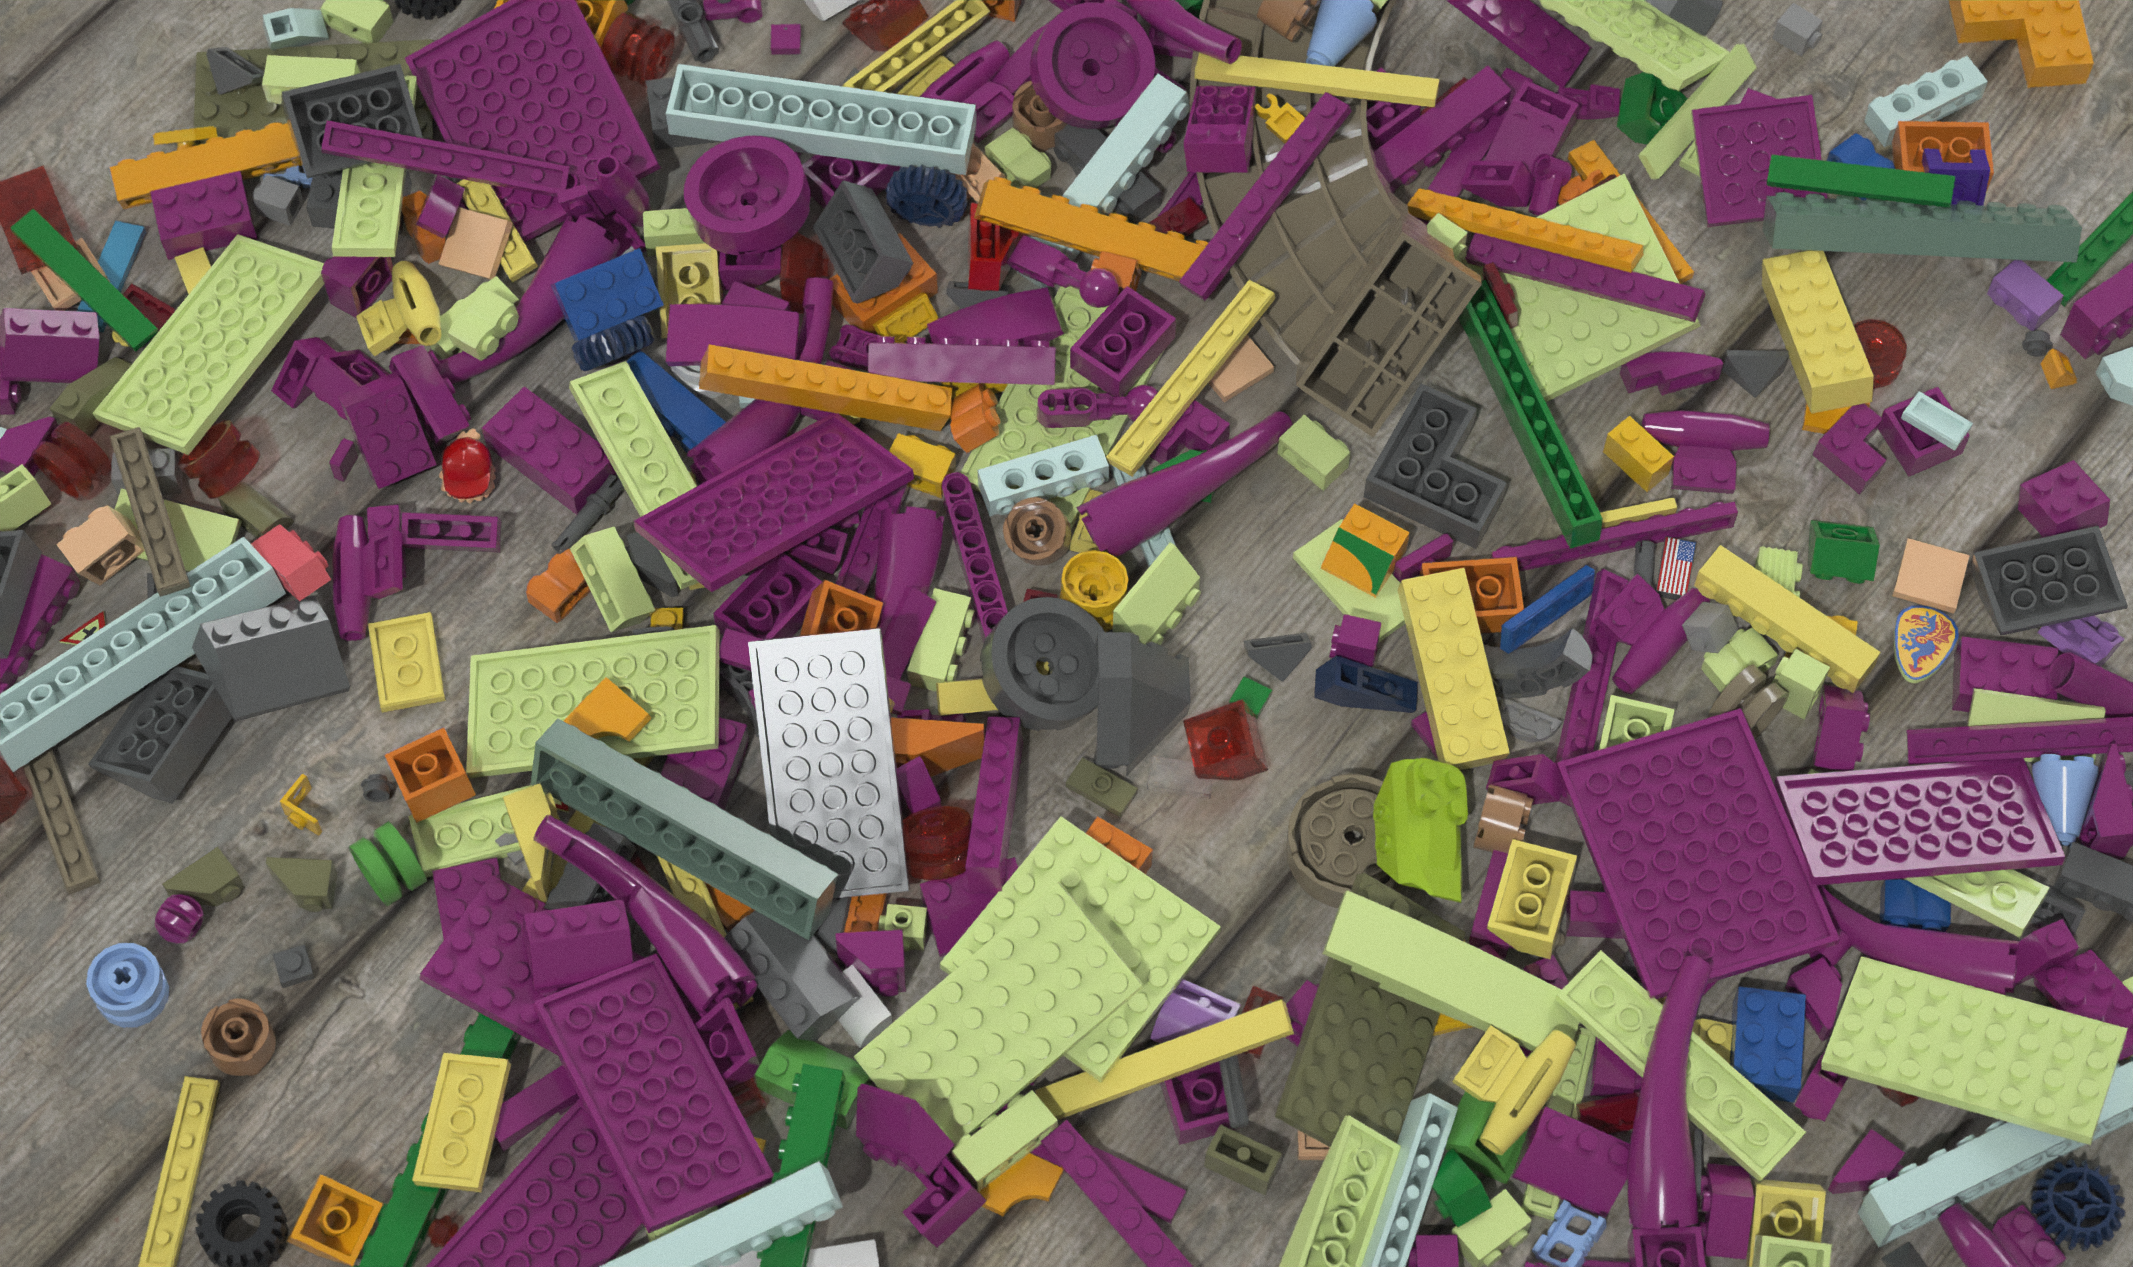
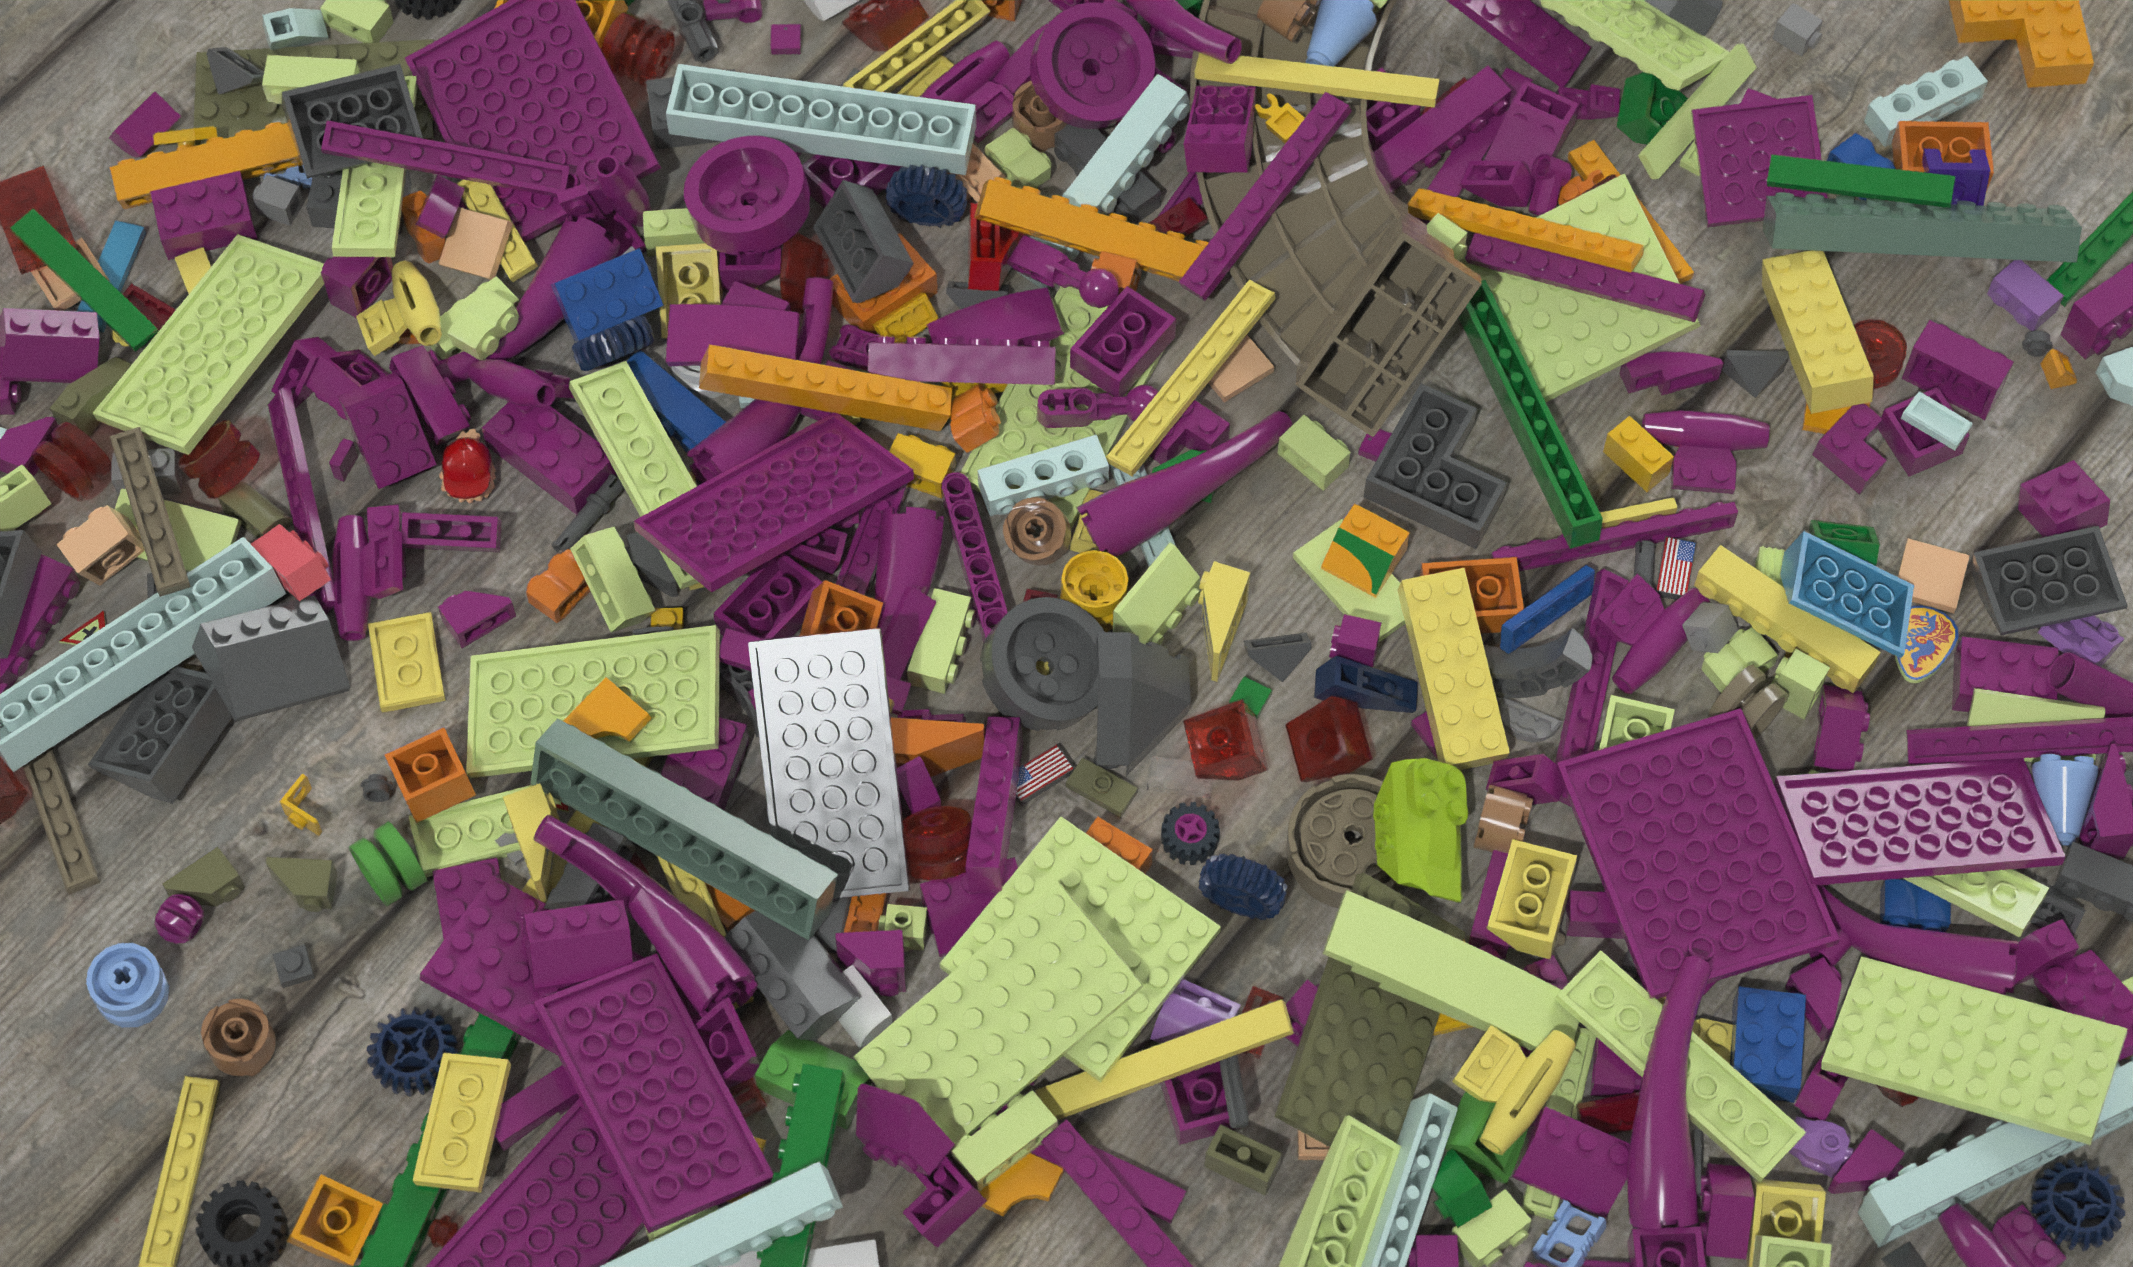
(137, 130): none -> magenta brick
(299, 484): none -> magenta tile
(394, 1032): none -> dark blue gear
(474, 615): none -> magenta slope
(518, 383): none -> magenta plate
(962, 697): light yellow tile -> none
(1042, 774): none -> tile
(1187, 822): none -> black wheel
(1223, 604): none -> light yellow slope
(1242, 886): none -> dark blue gear
(1328, 740): none -> clear red slope
(1373, 446): none -> magenta tile
(1434, 551): magenta plate -> none
(1502, 293): dark red plate -> none
(1823, 1146): none -> medium lavender hand
(1847, 592): none -> dark azure slope
(1959, 367): none -> magenta brick

